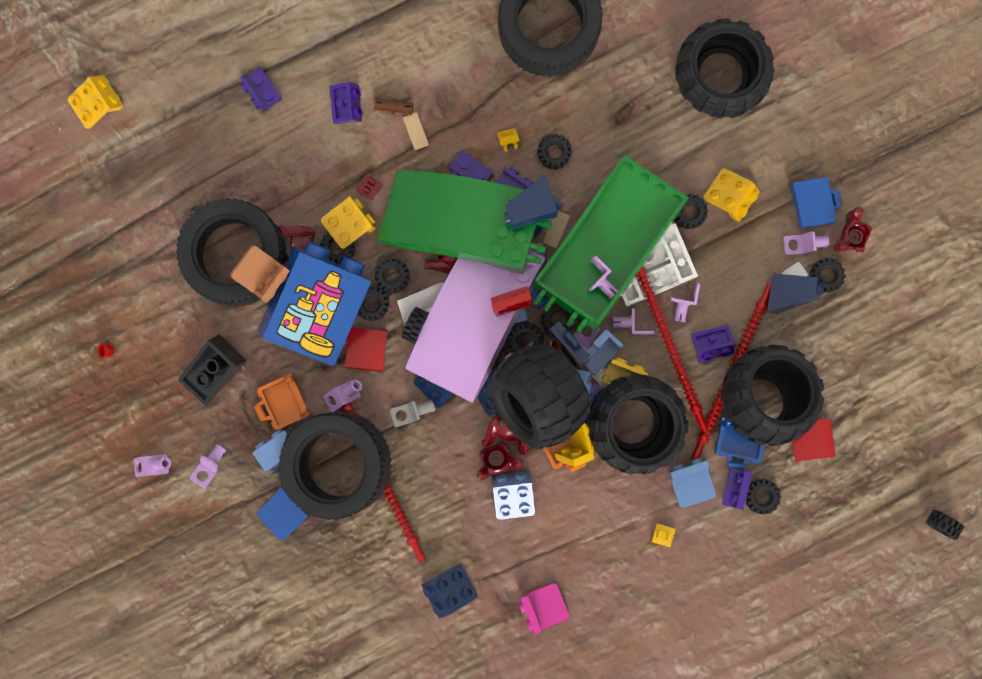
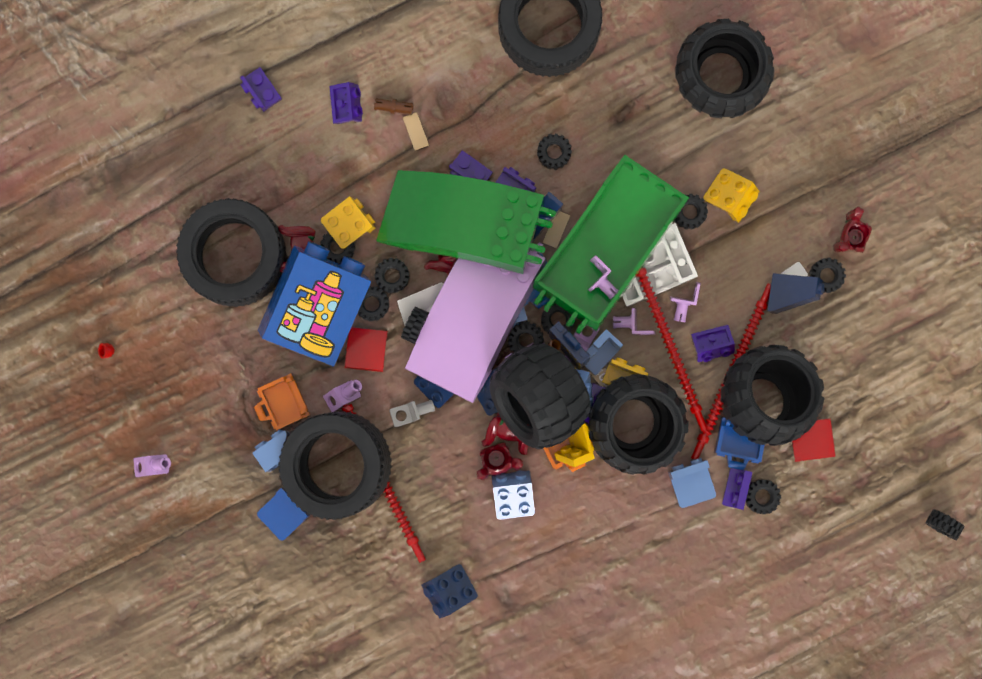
(94, 100): yellow bracket -> none
(209, 465): lavender bracket -> none
(212, 369): black slope -> none
(259, 273): nougat bracket -> none
(369, 187): dark red tile -> none
(507, 137): yellow tile -> none
(511, 301): red bracket -> none
(531, 206): dark blue slope -> none
(543, 608): dark pink bracket -> none
(663, 535): yellow tile -> none
(805, 243): lavender bracket -> none
(815, 203): blue piece -> none

